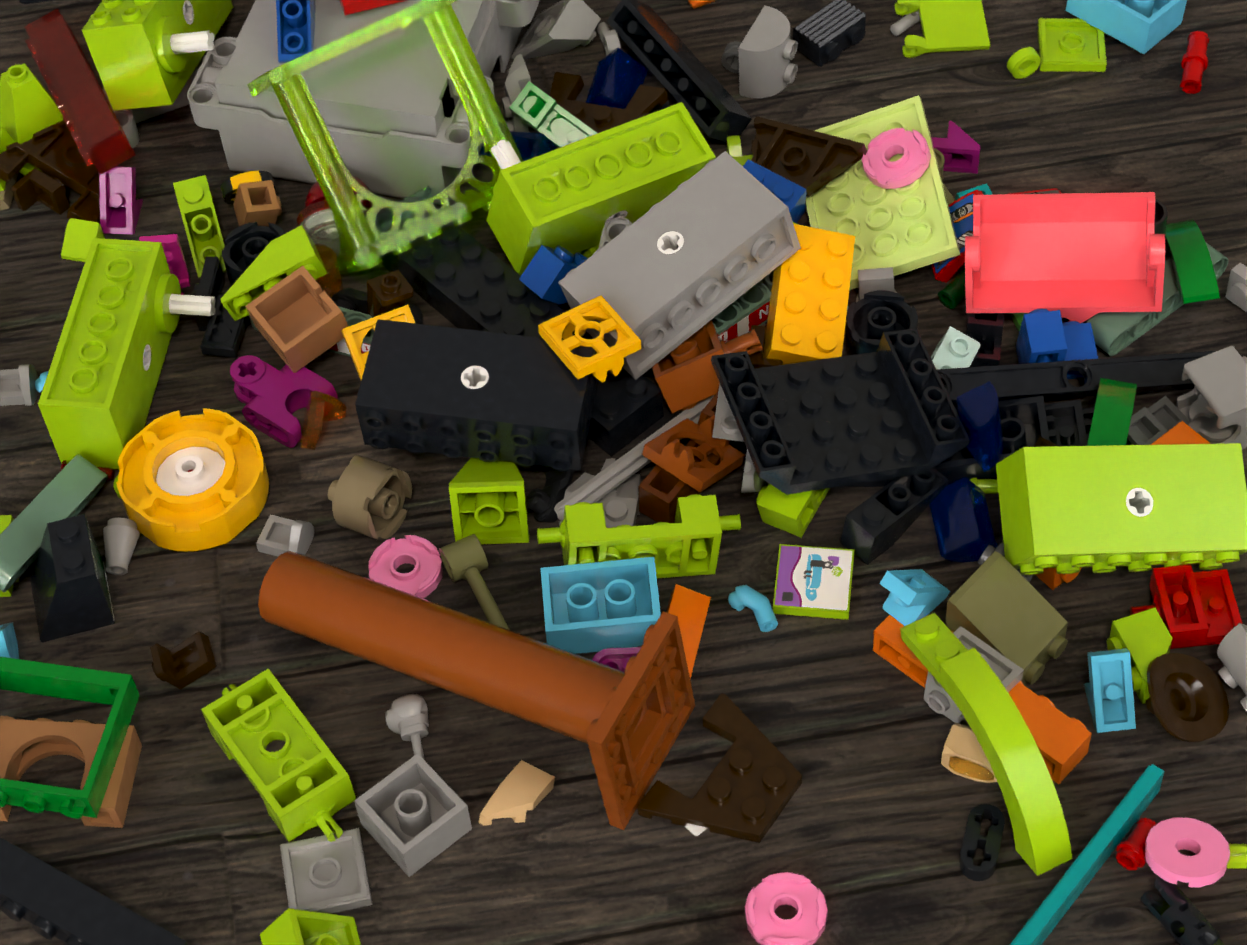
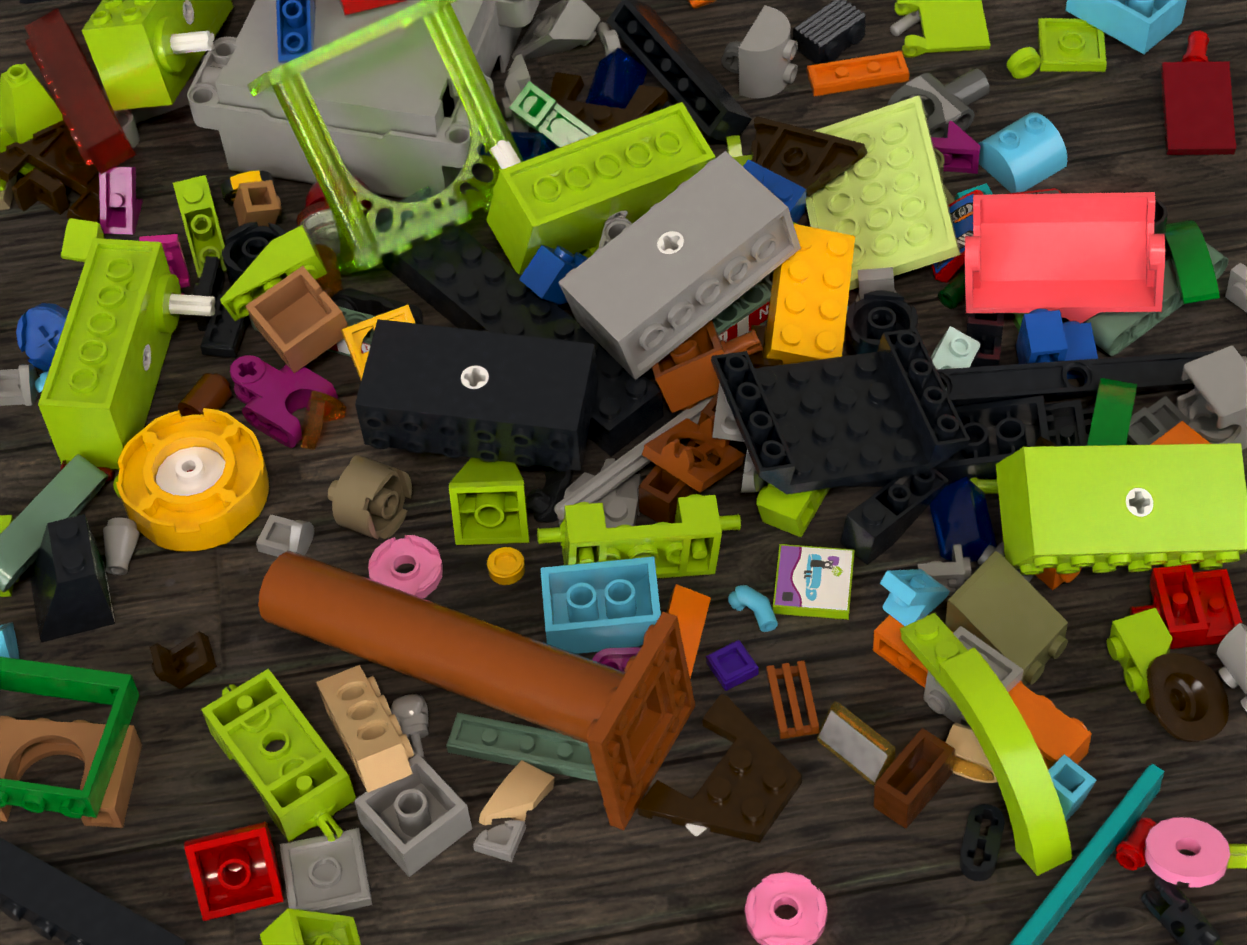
(40, 332): none -> blue tile
(209, 392): none -> reddish brown brick
(234, 871): none -> red brick
(366, 727): none -> tan brick
(387, 293): dark brown bracket -> none
(465, 561): olive piece -> none
(501, 840): none -> light grey tile
(506, 565): none -> yellow tile
(515, 742): none -> sand green tile
(578, 319): yellow piece -> none
(732, 665): none -> dark purple tile
(787, 673): none -> dark orange tile
(856, 743): none -> flat silver slope
(857, 73): none -> orange tile
(900, 172): bright pink tile -> none
(914, 778): none -> reddish brown brick
(945, 101): none -> dark grey connector
(950, 574): none -> light grey bracket
(982, 422): clear blue brick -> none
(1023, 153): none -> medium azure brick
(1071, 784): none -> medium azure brick
(1111, 690): medium azure slope -> none
(1198, 108): none -> dark red tile

